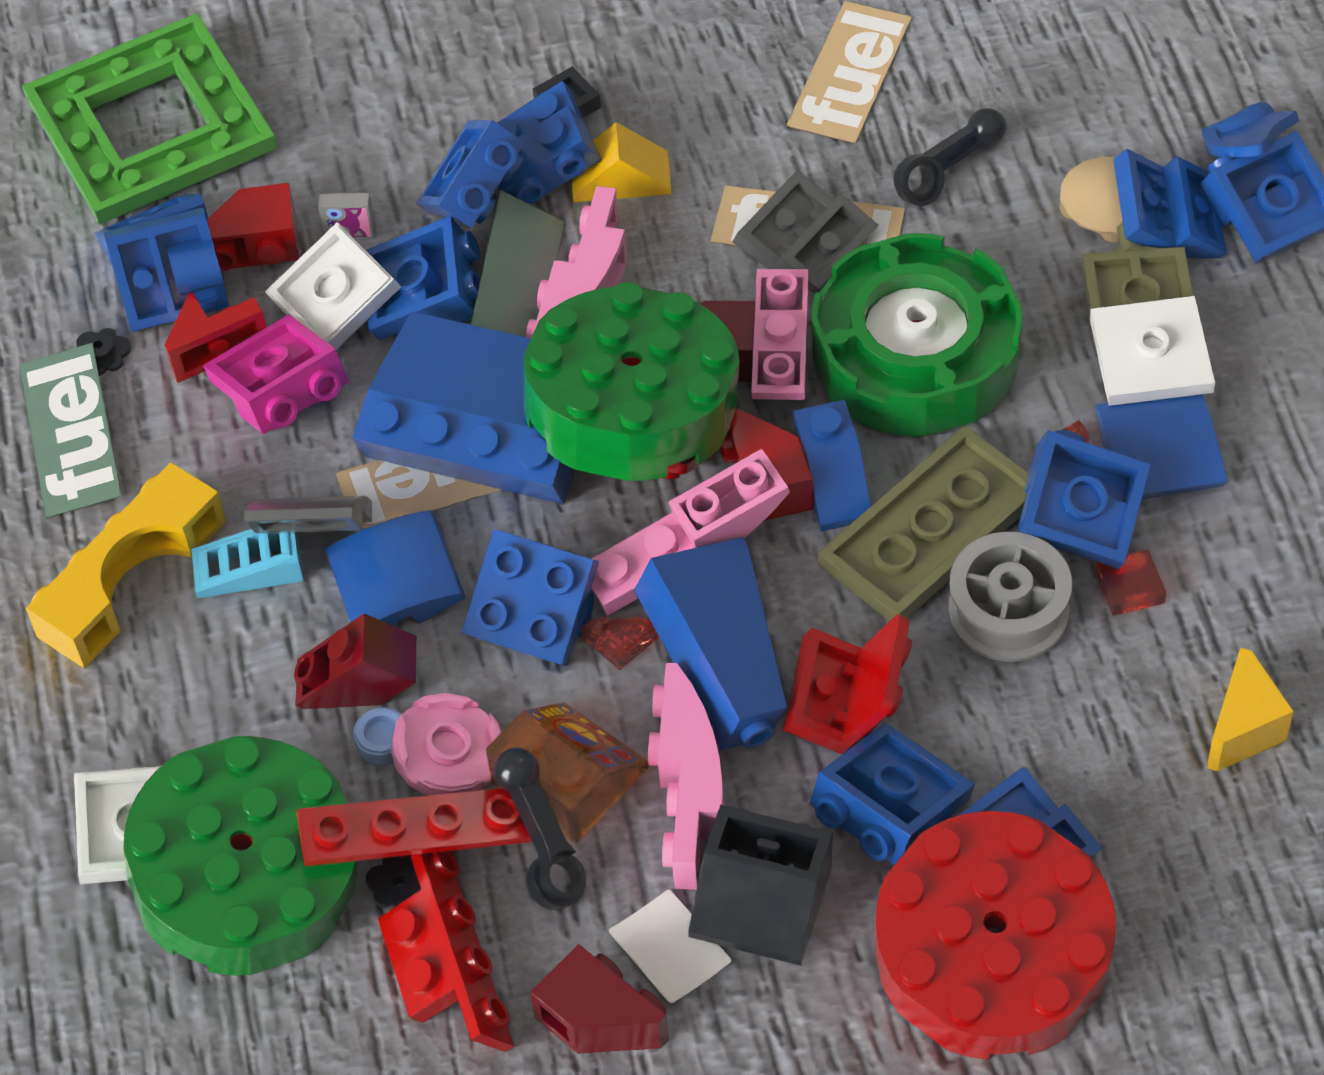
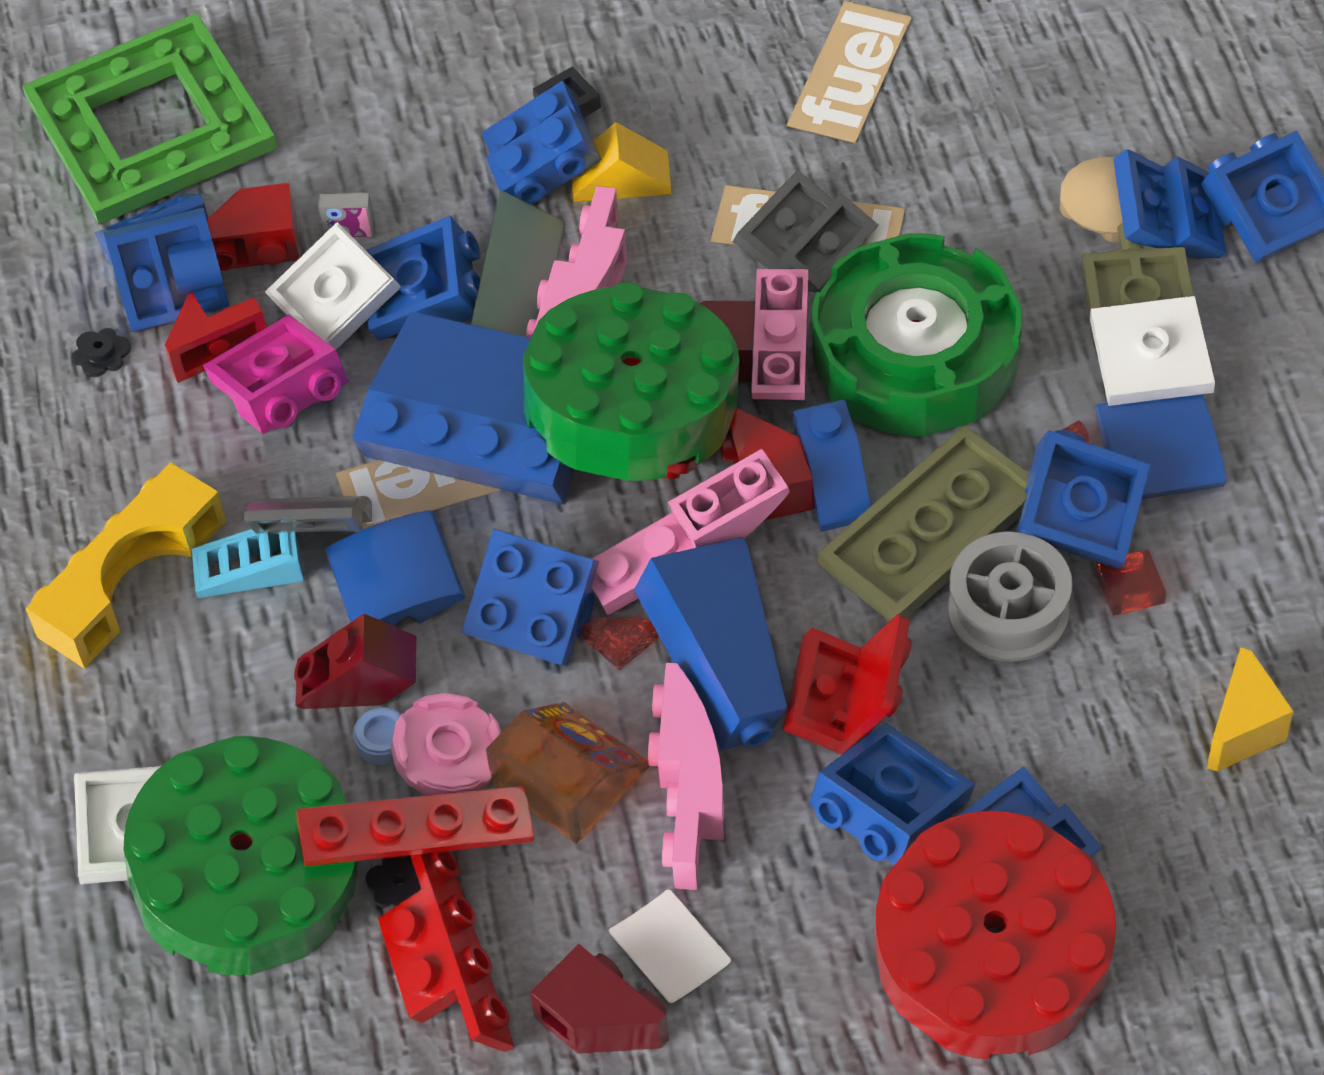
(69, 430): sticker -> none
(472, 172): blue plate -> none
(518, 773): black piece -> none
(761, 884): black slope -> none
(984, 129): black piece -> none
(1247, 131): blue arm -> none

